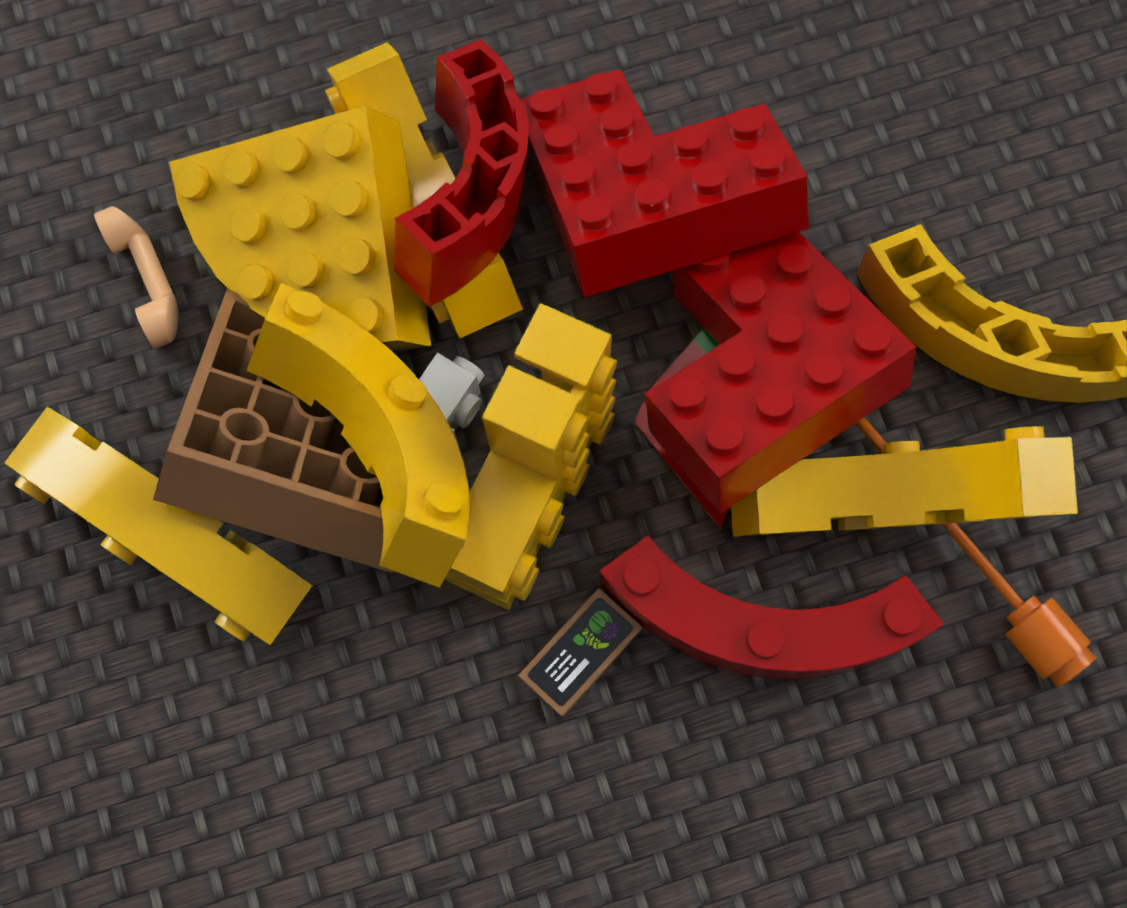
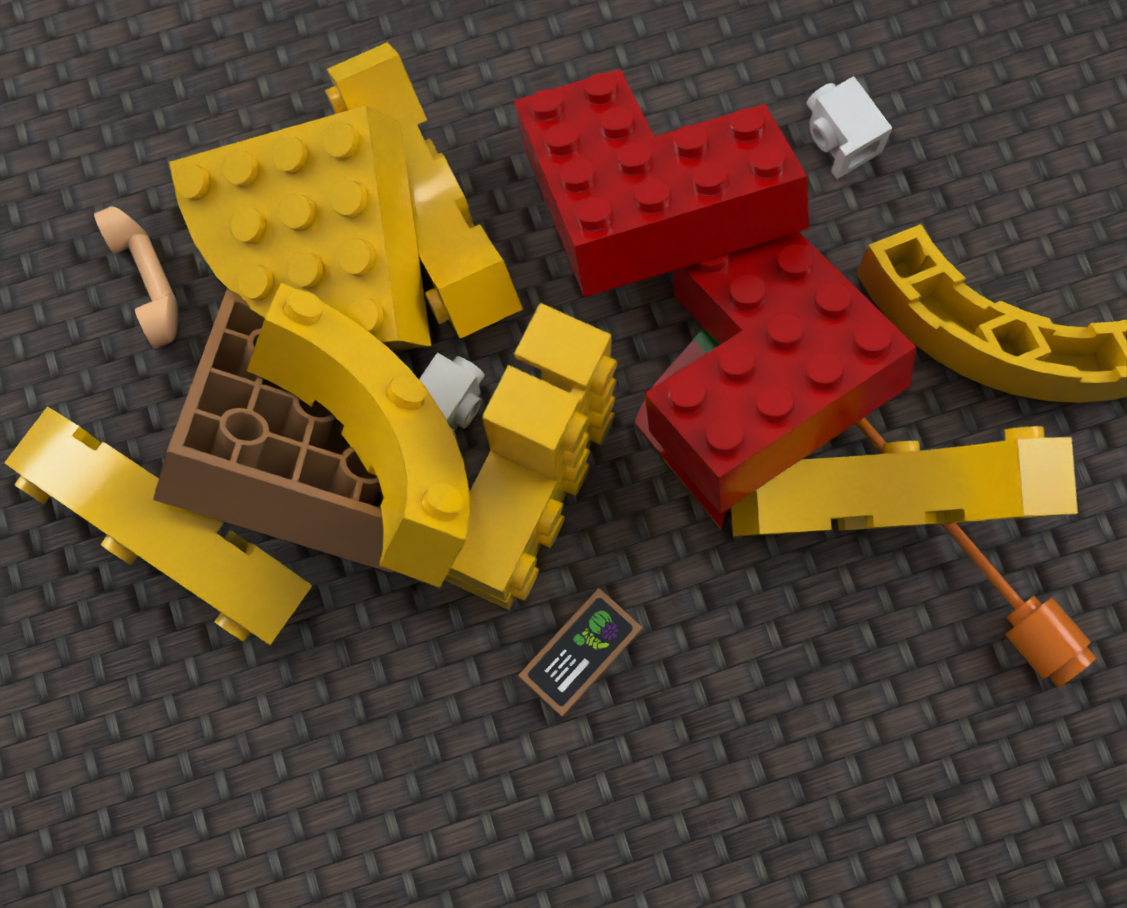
(468, 222): red brick -> none
(762, 638): red brick -> none
(847, 125): none -> white brick

